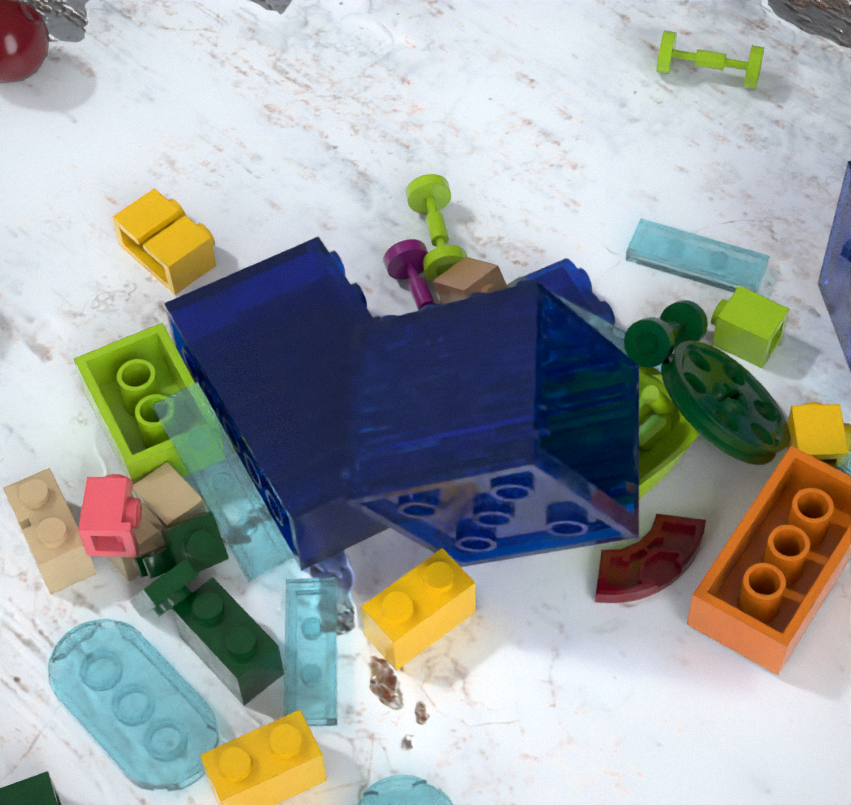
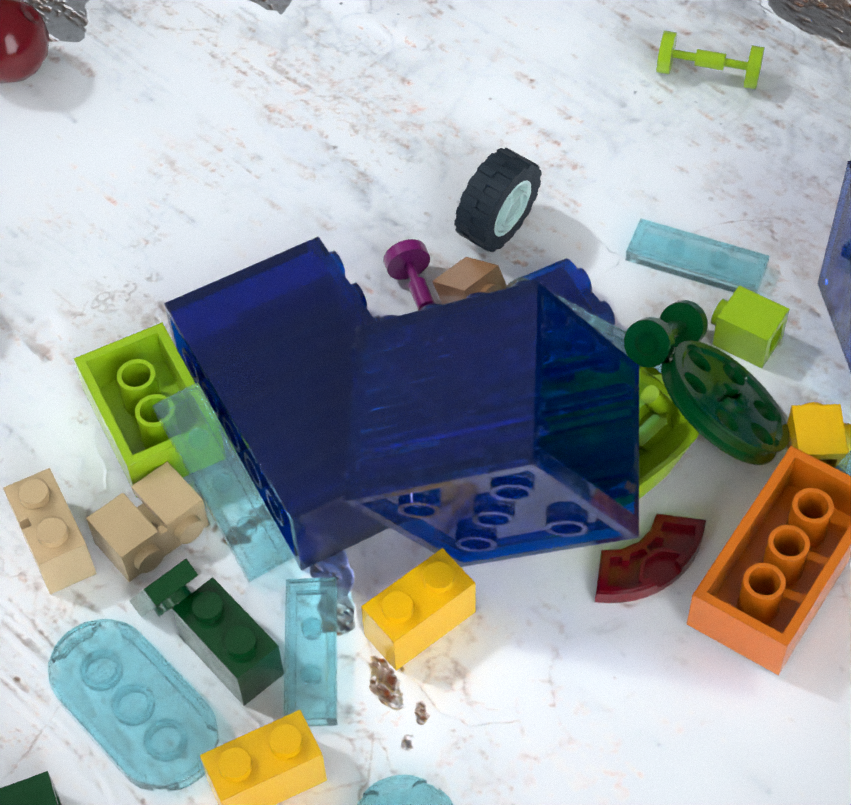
(110, 517): coral brick -> none
(165, 240): yellow piece -> none
(191, 539): dark green plate -> none
(429, 195): lime wheel -> none
(497, 199): none -> black wheel

